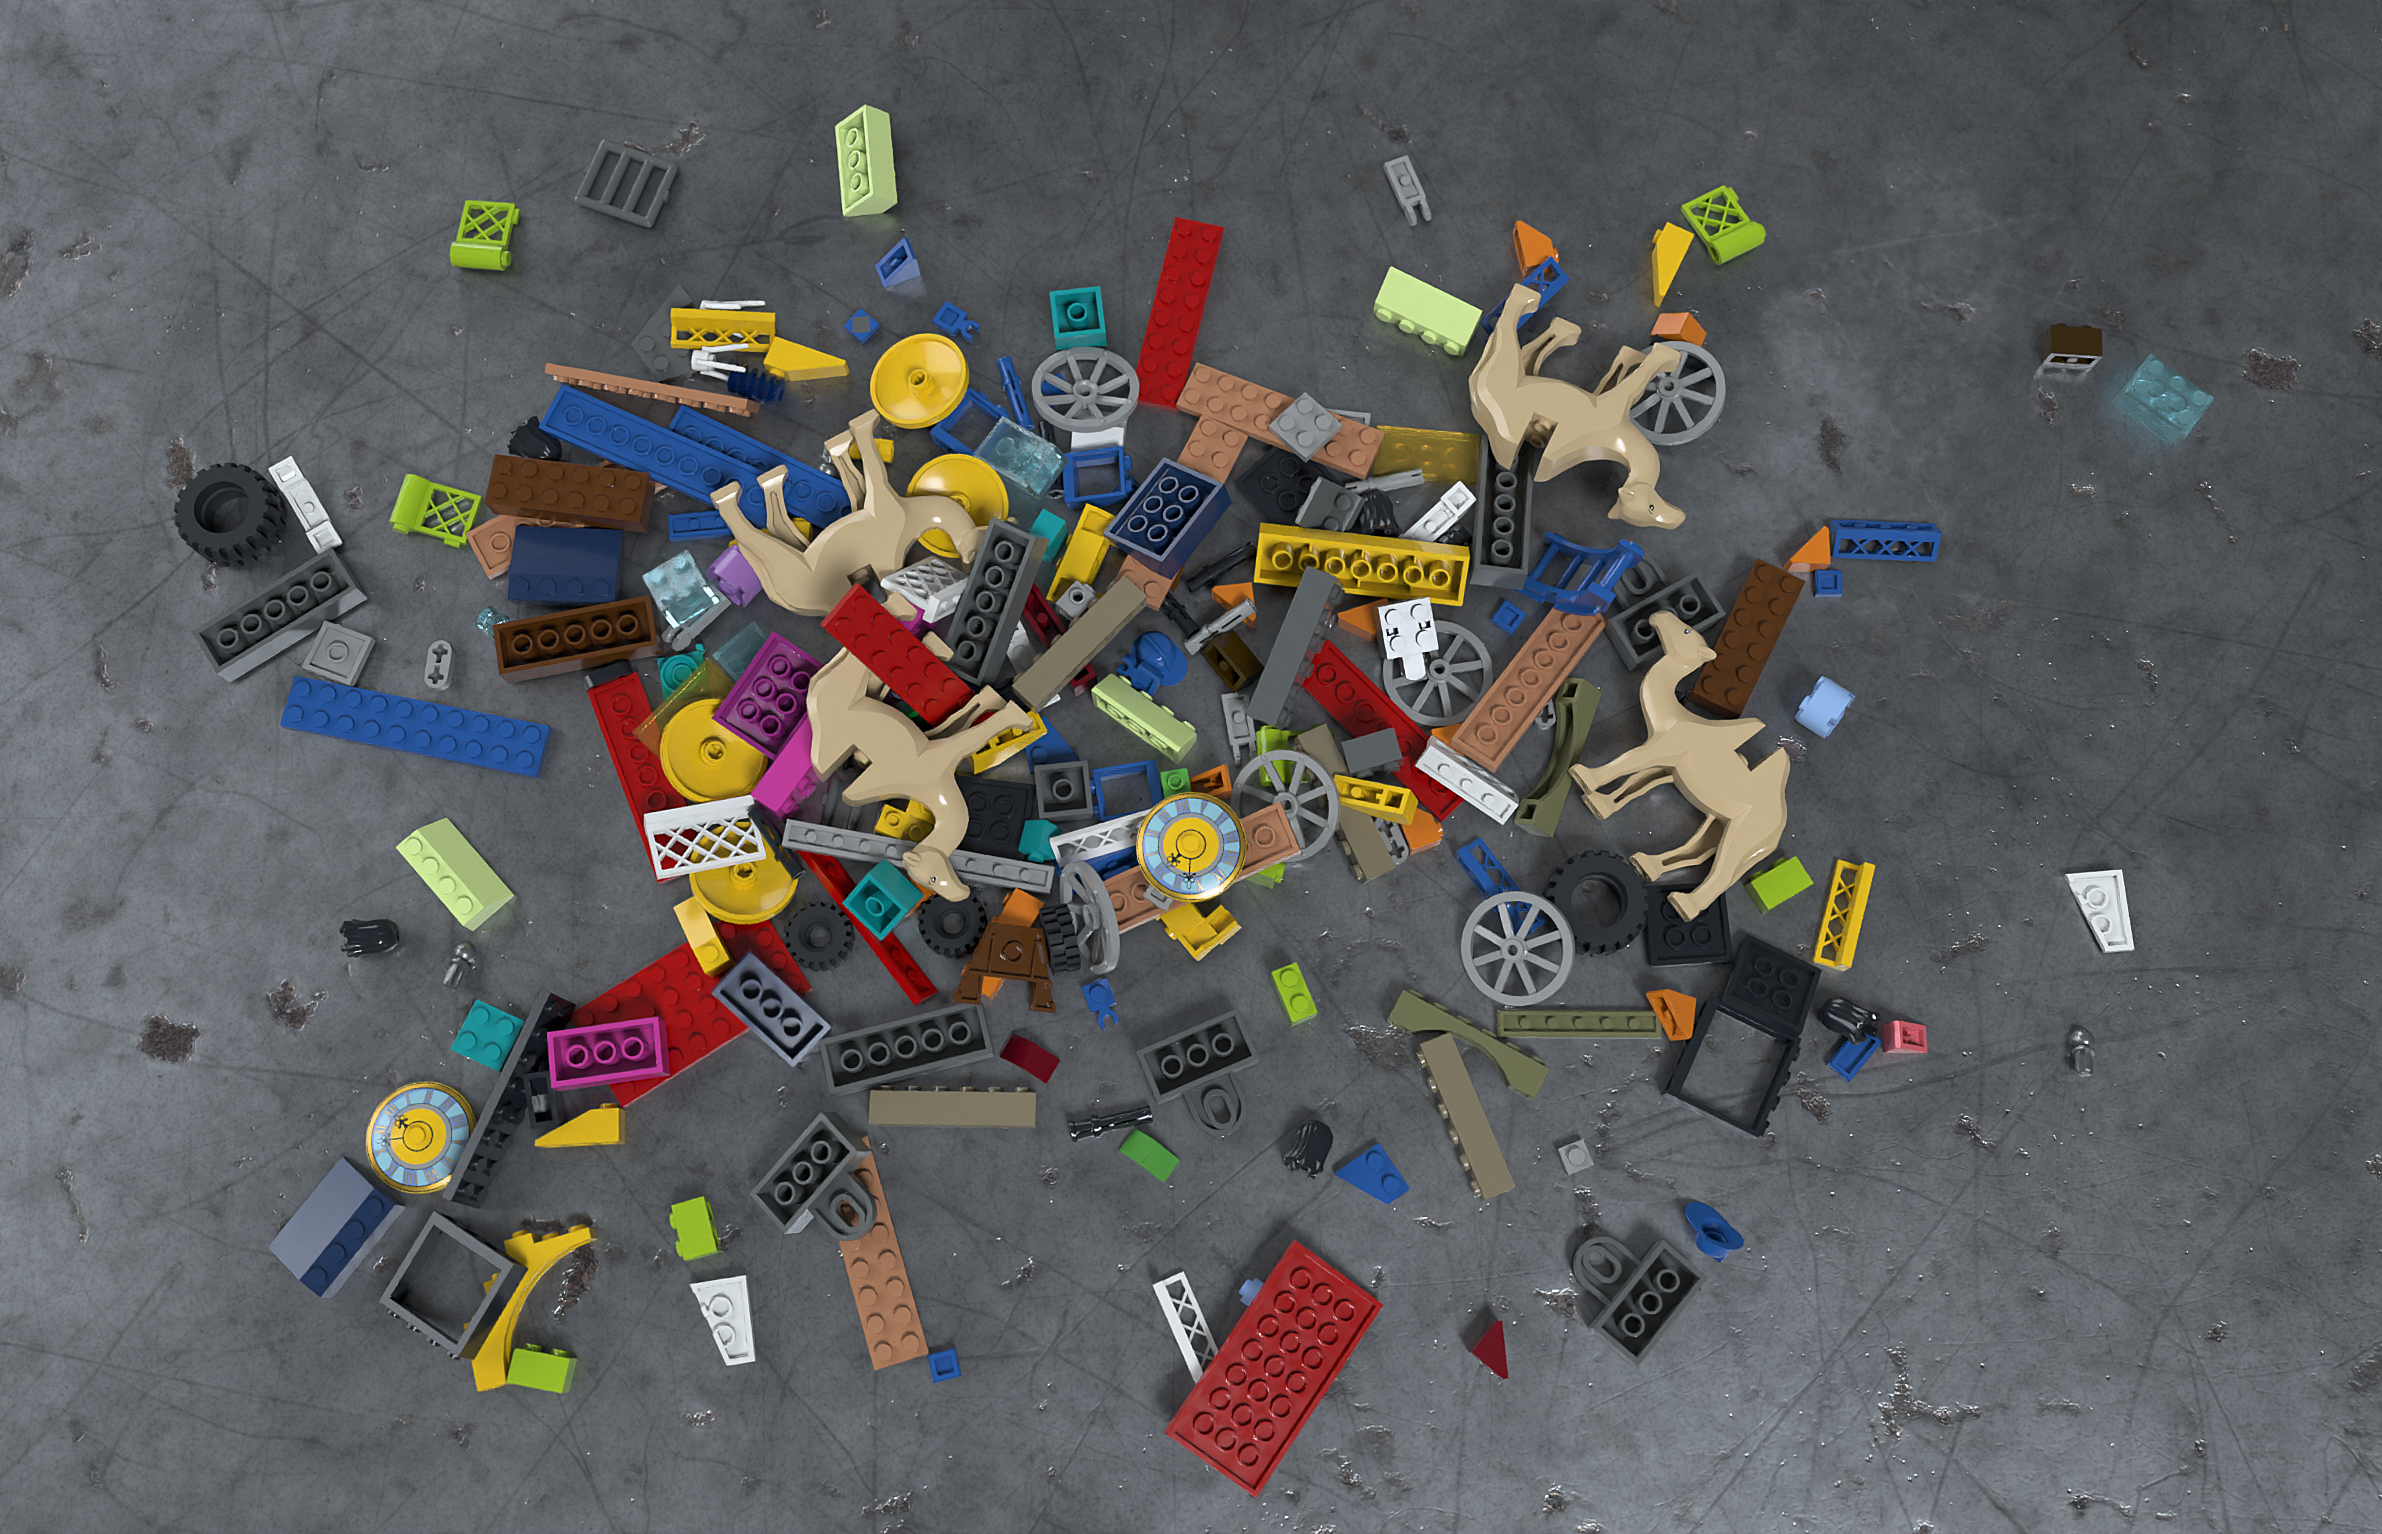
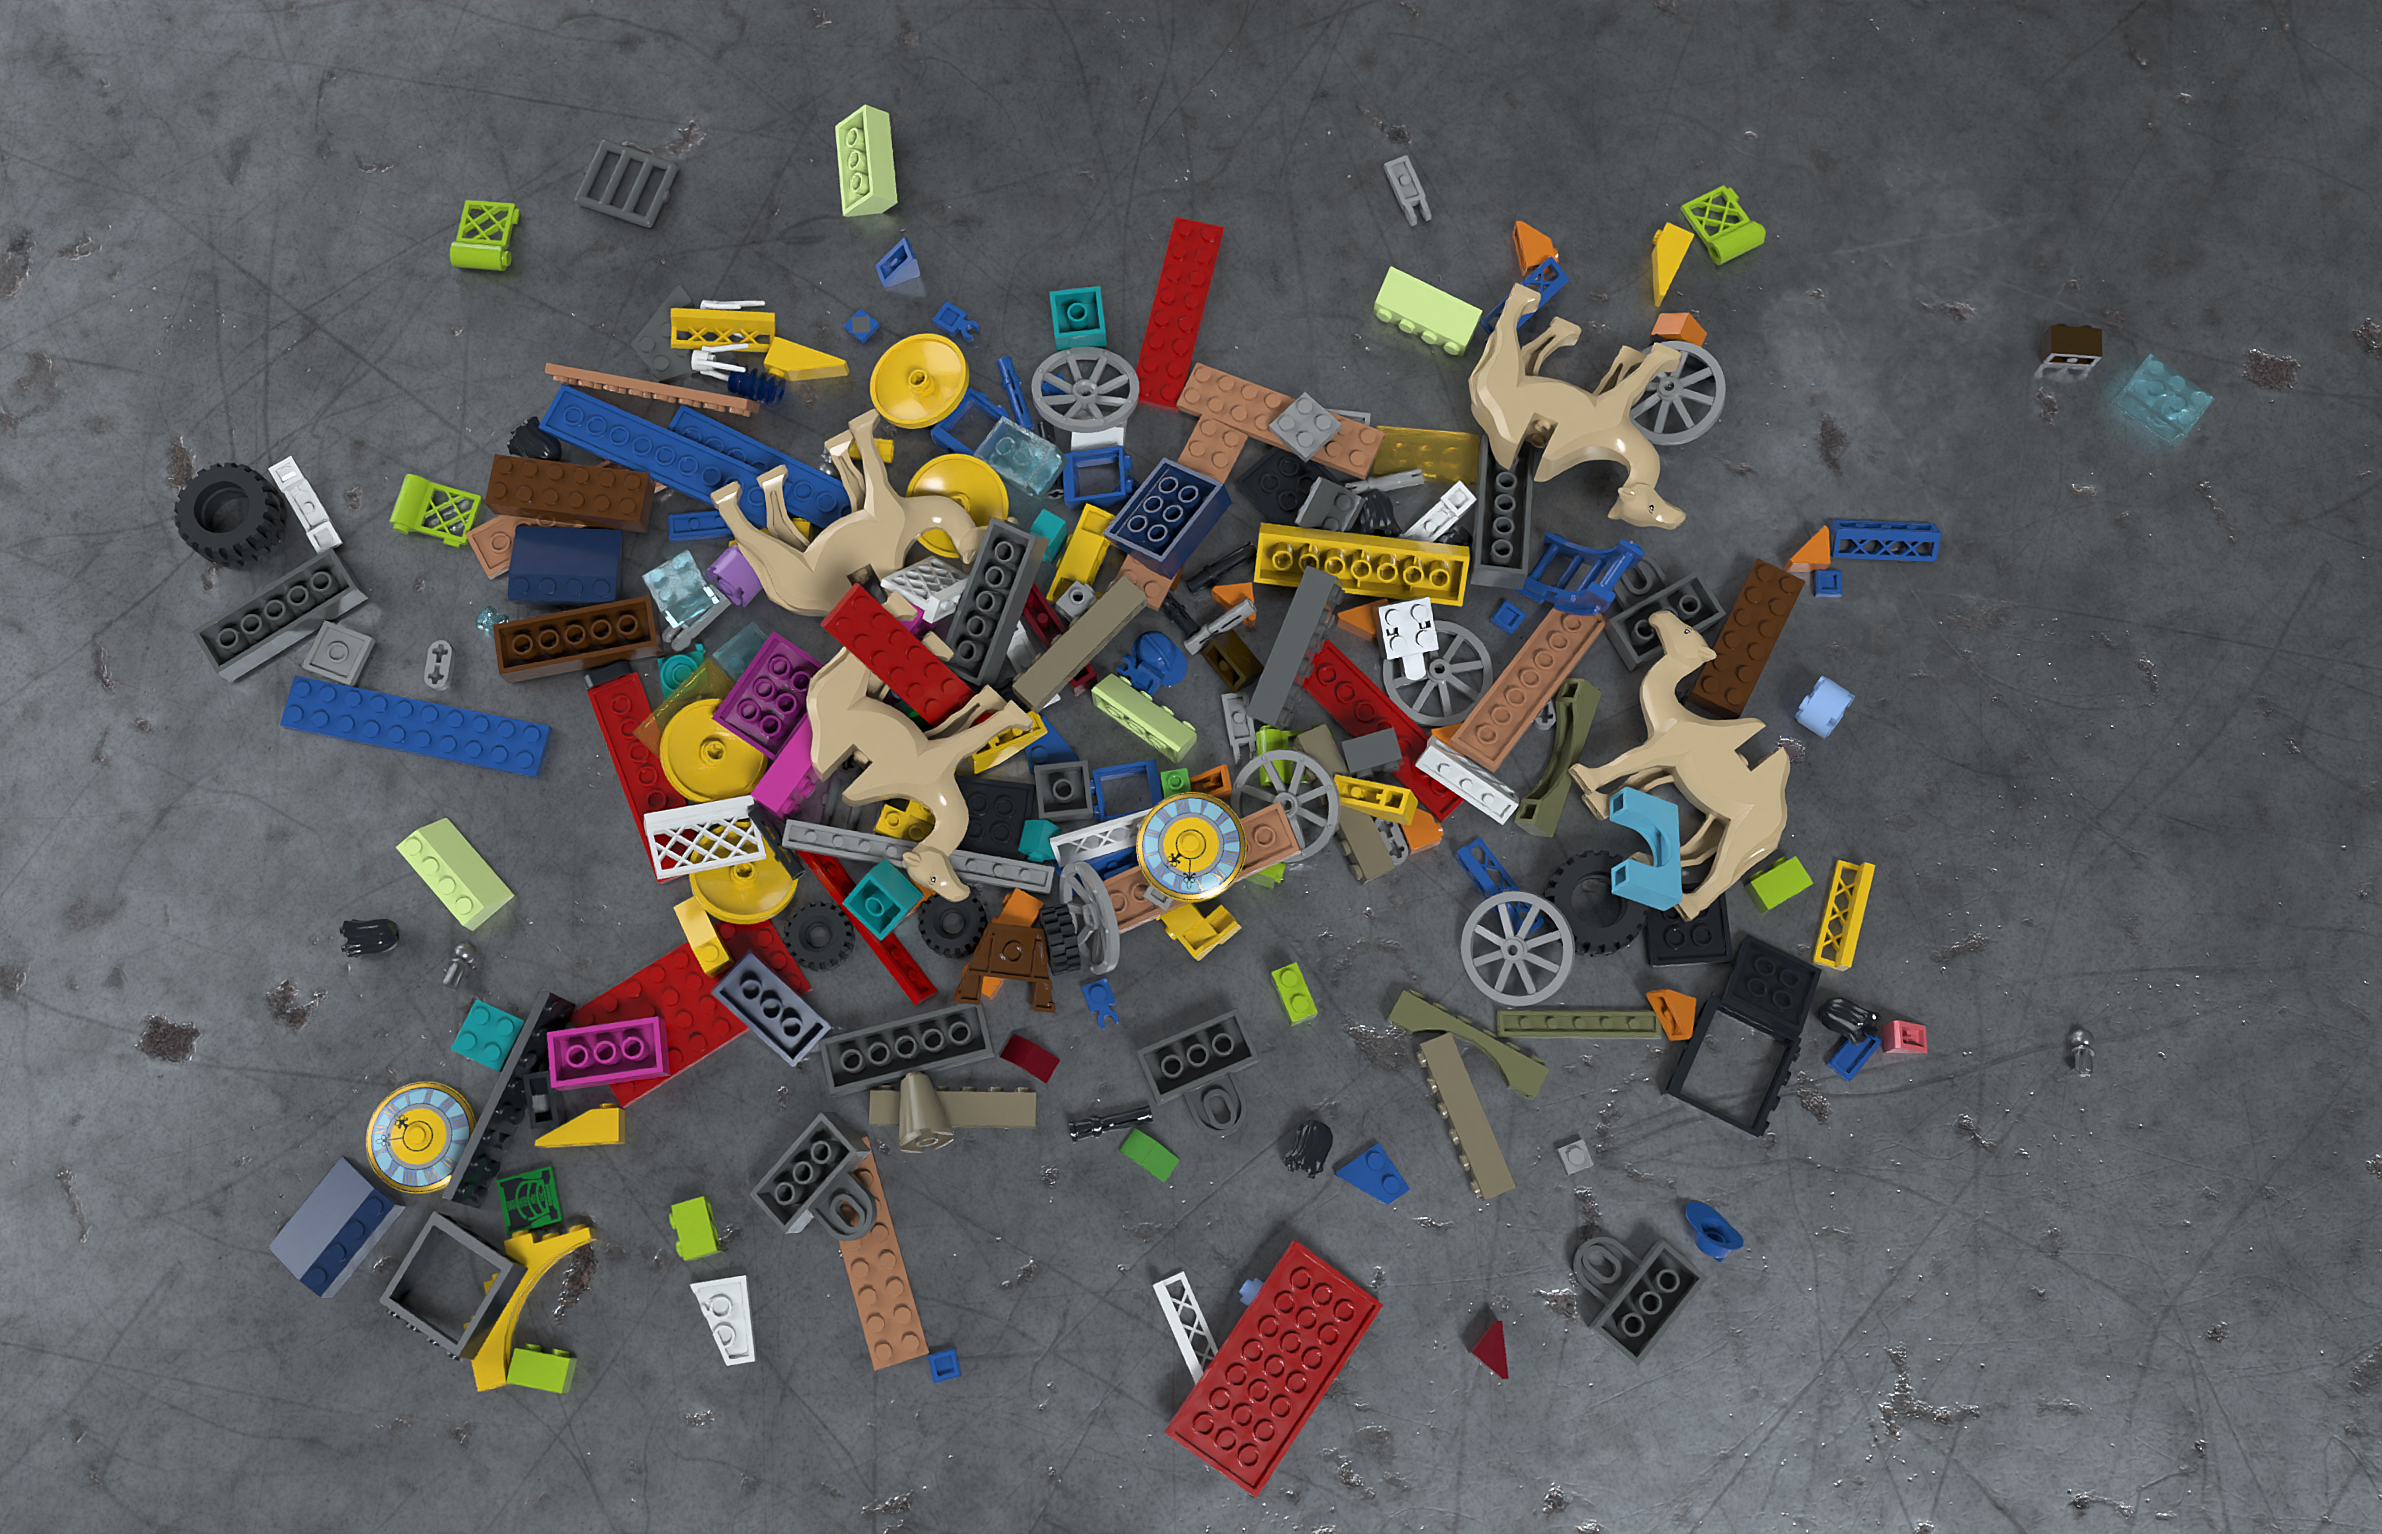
(530, 1200): none -> tile
(921, 1116): none -> dark tan cone
(1659, 825): none -> medium azure arch
(2105, 907): white wing -> none

